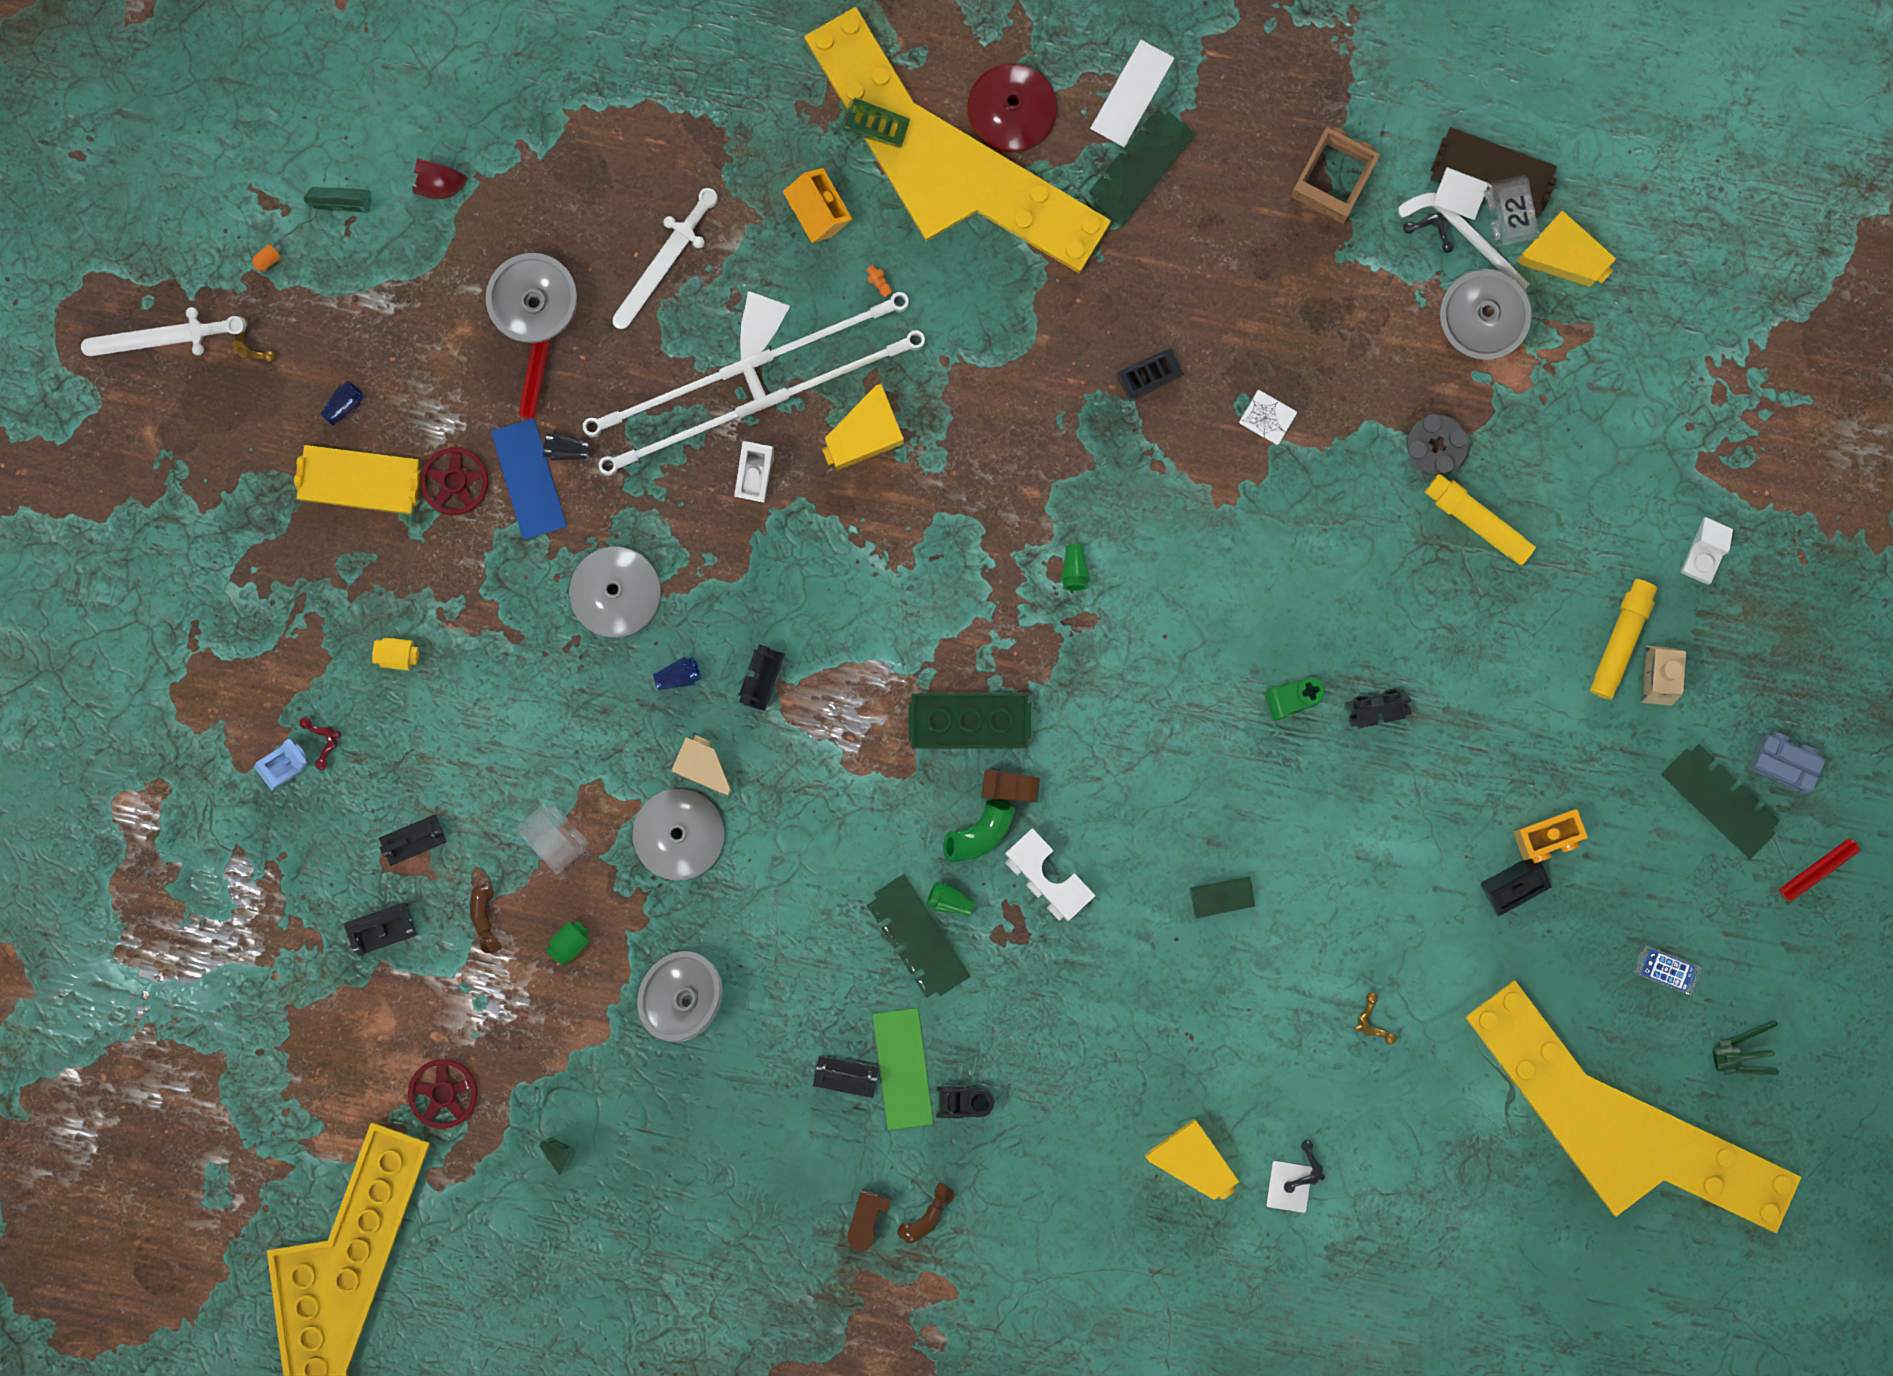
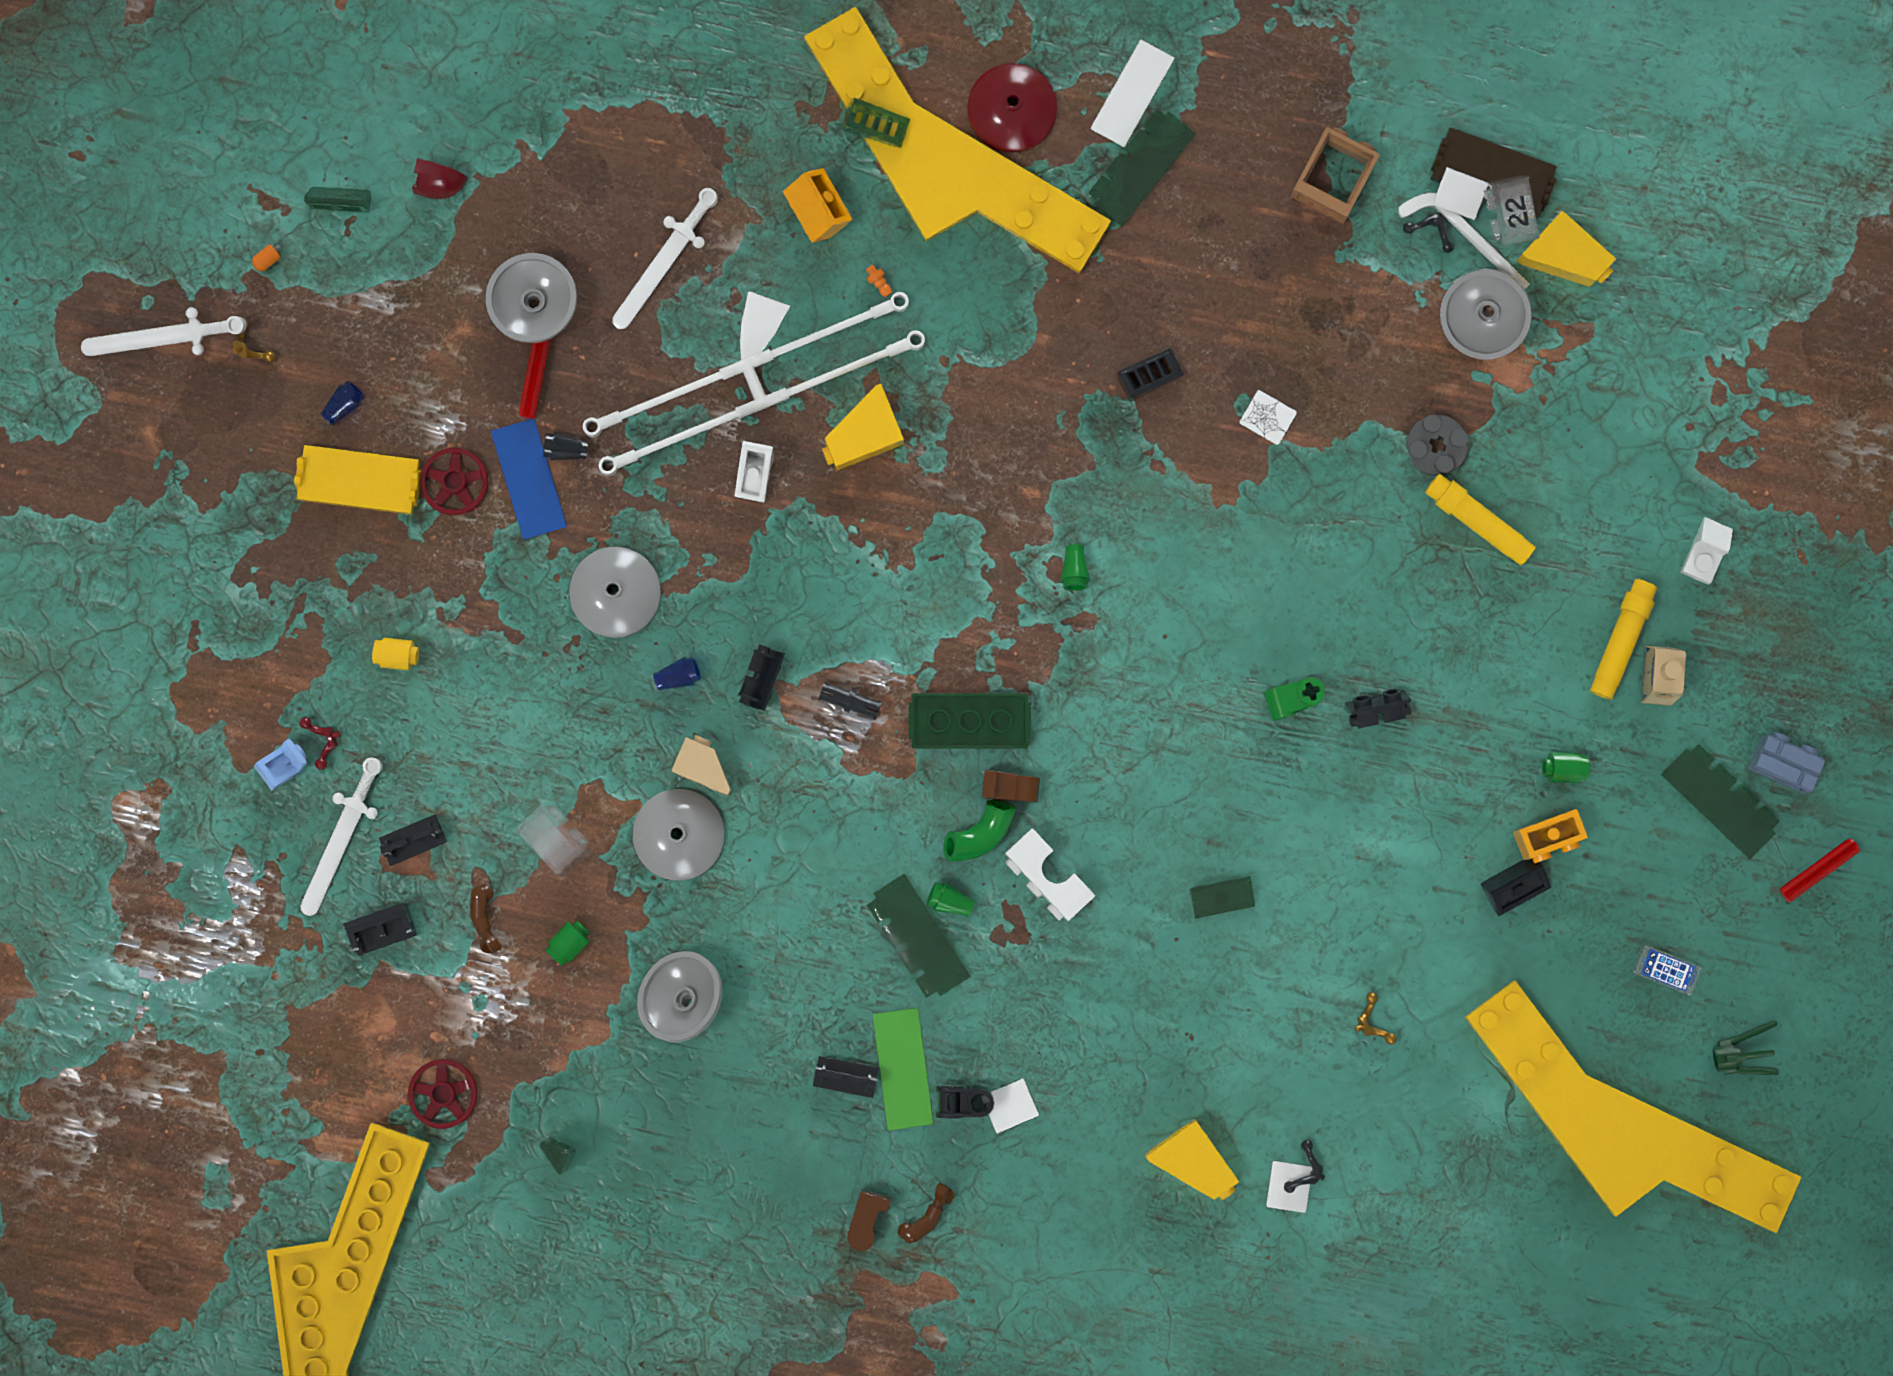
(341, 836): none -> white sword
(850, 700): none -> black pin
(1011, 1106): none -> white sticker
(1566, 767): none -> green brick

